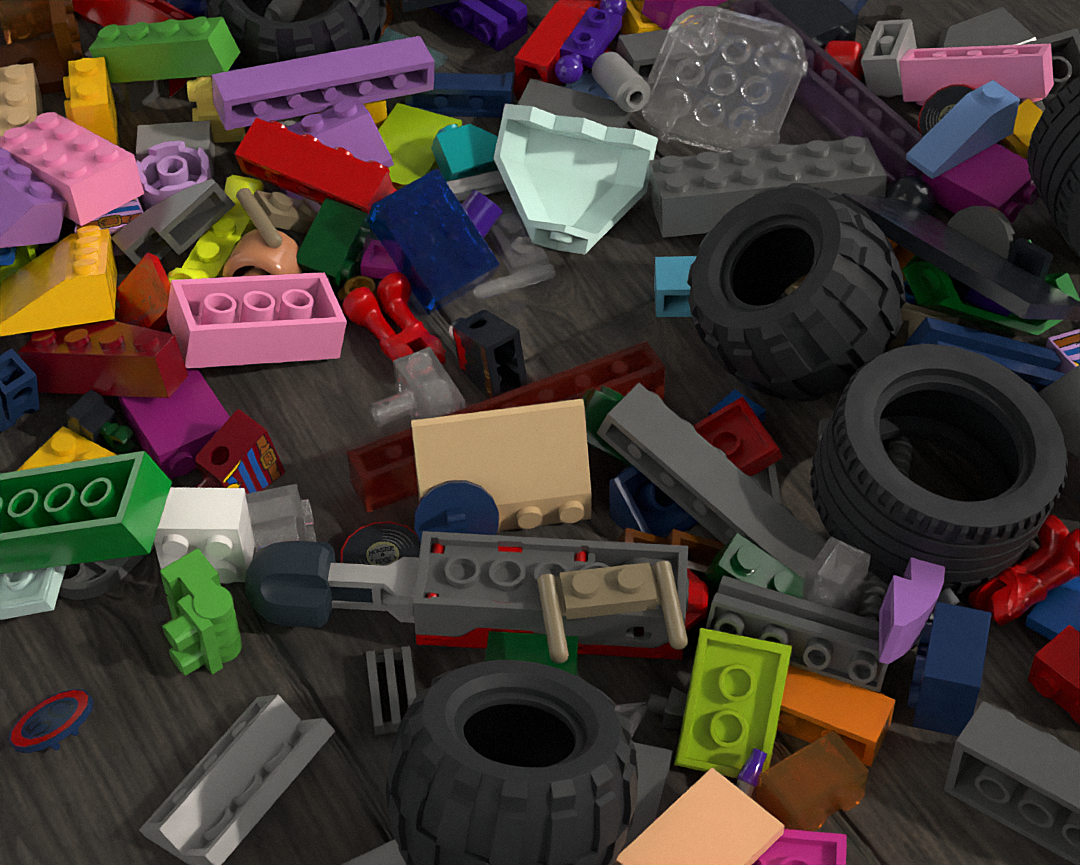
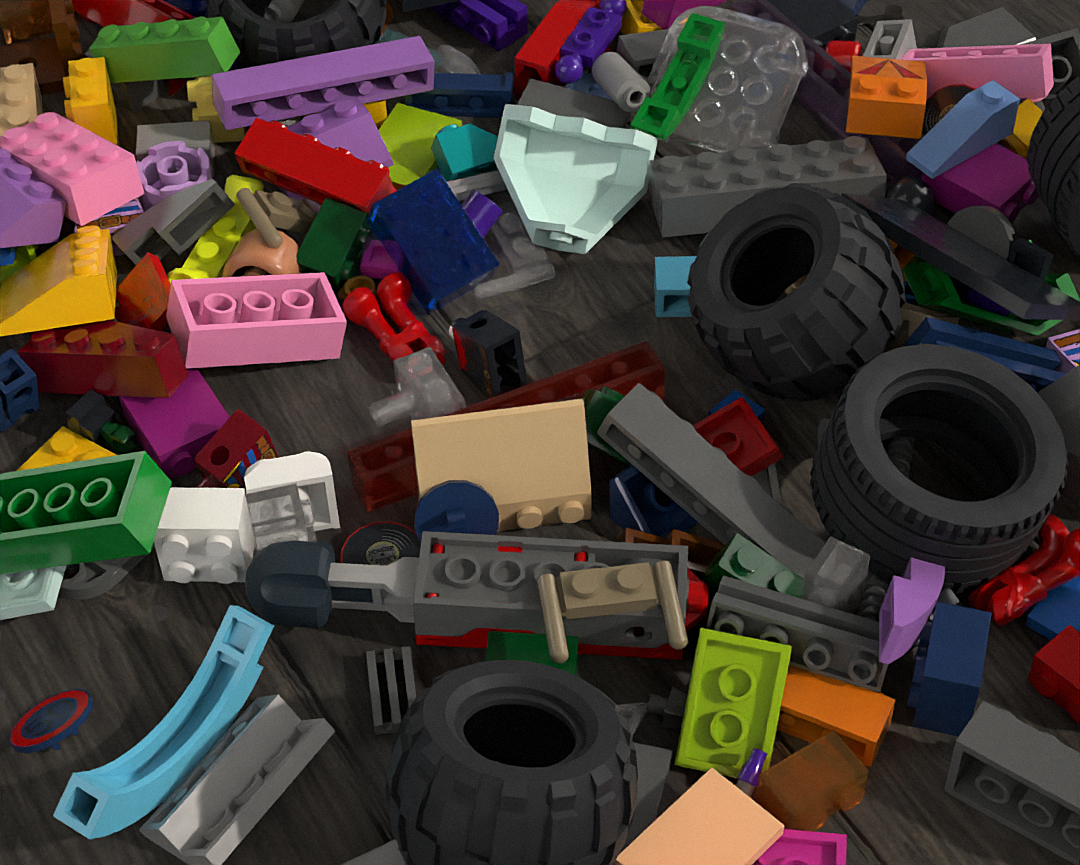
(146, 775): none -> medium azure arch
(202, 615): bright green hips -> none
(313, 479): none -> white slope
(455, 61): none -> clear piece
(682, 79): none -> green slope
(887, 97): none -> orange slope

